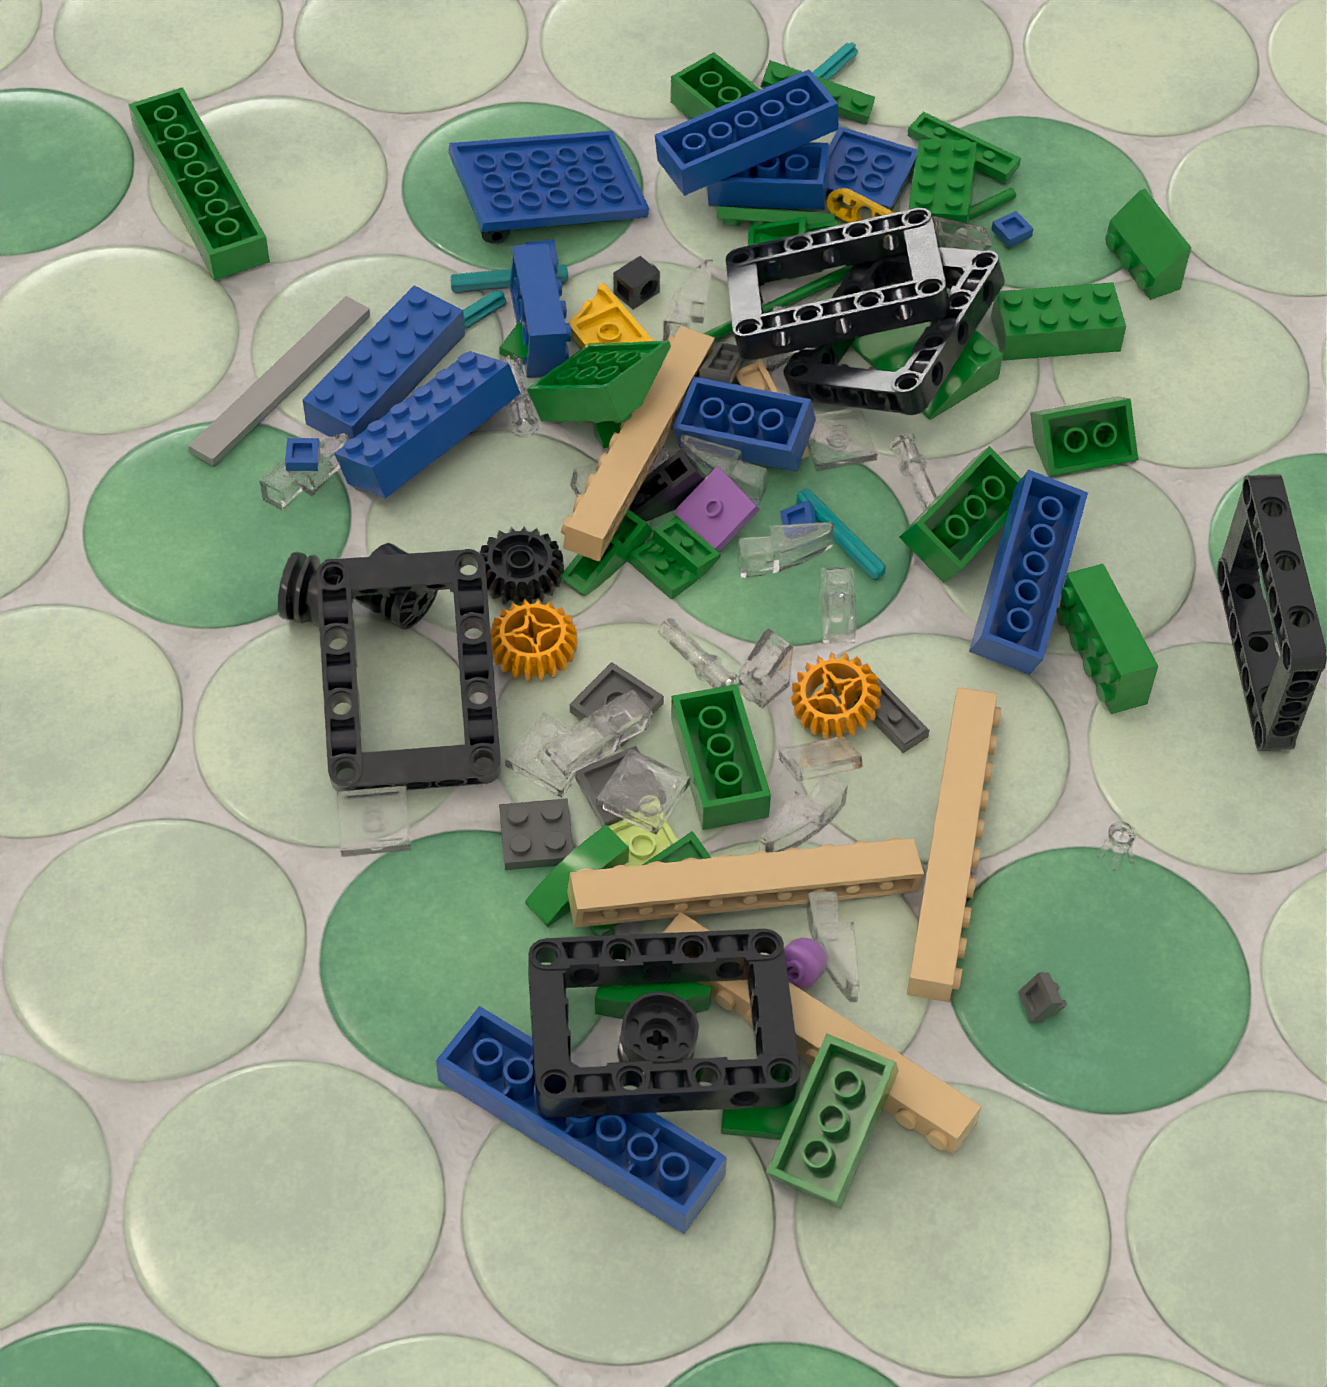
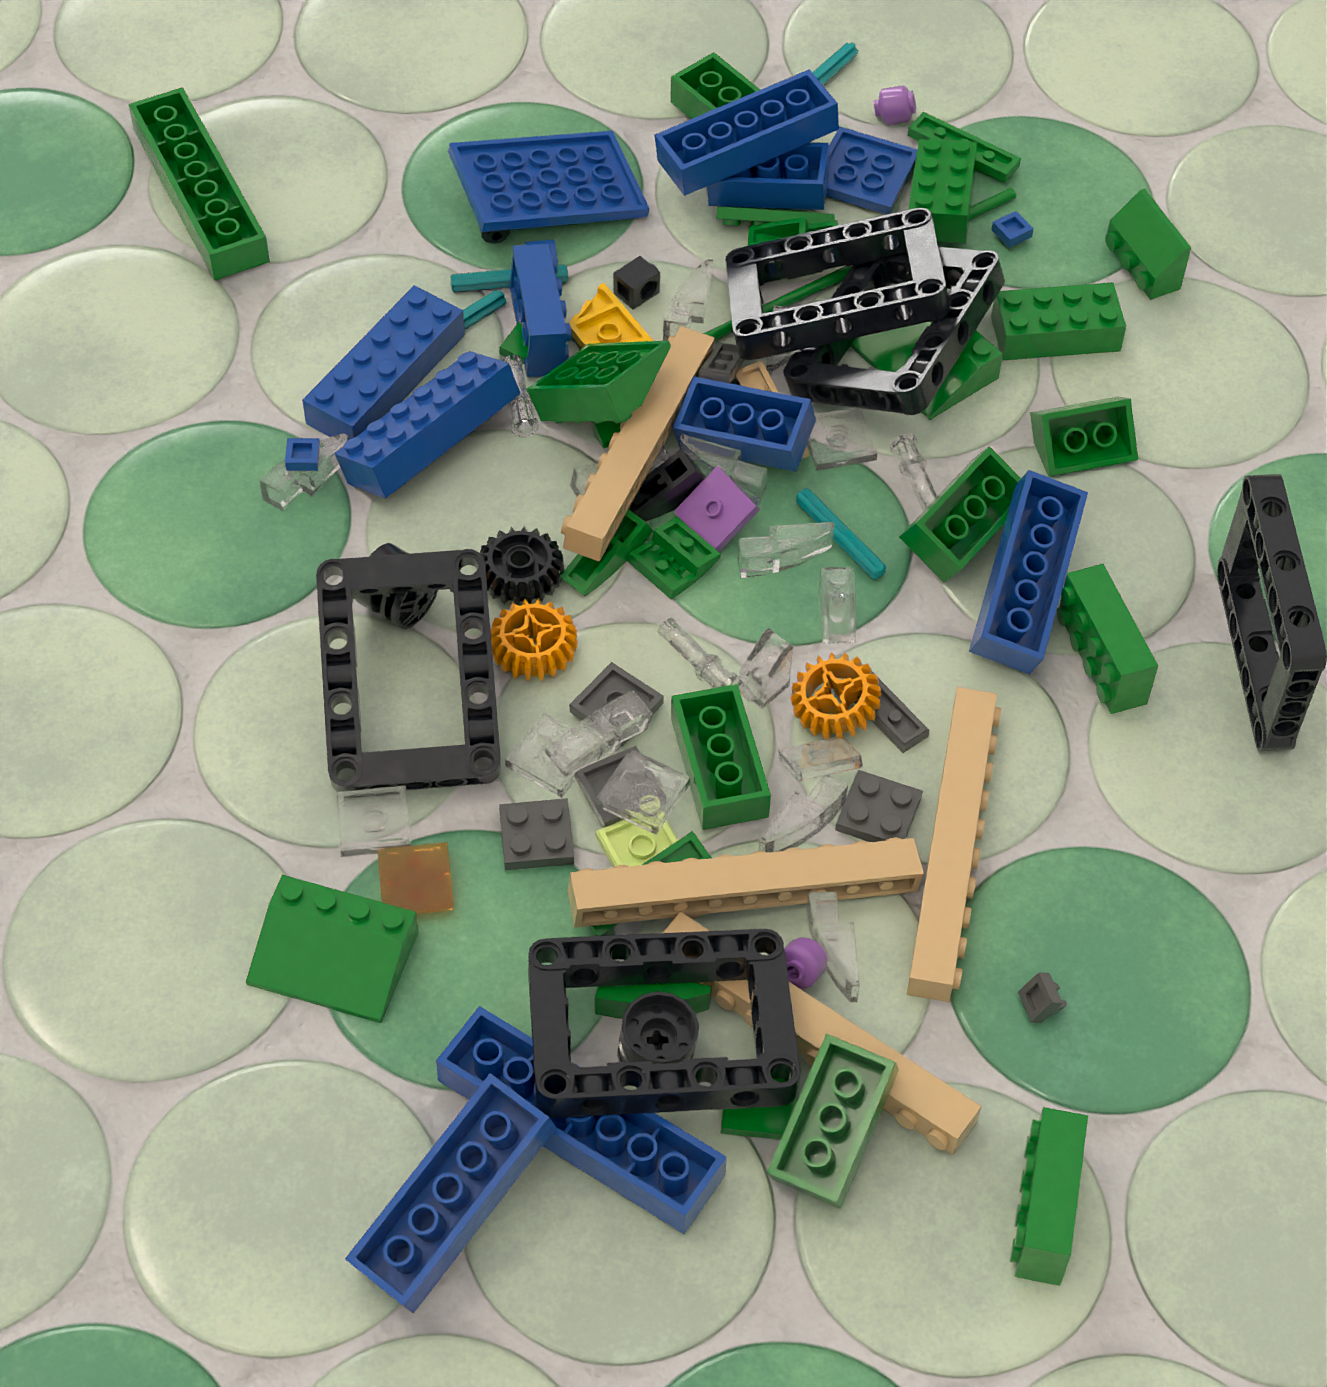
(279, 381): light grey tile -> none
(299, 588): black wheel -> none
(332, 948): none -> green slope
(416, 877): none -> clear orange slope
(451, 1193): none -> blue brick
(597, 852): green slope -> none
(799, 514): blue plate -> none
(851, 103): green plate -> none
(853, 214): yellow beam -> none
(878, 808): none -> dark grey plate
(895, 105): none -> medium lavender head
(961, 235): clear slope -> none
(1049, 1196): none -> green brick
(1120, 839): clear piece -> none

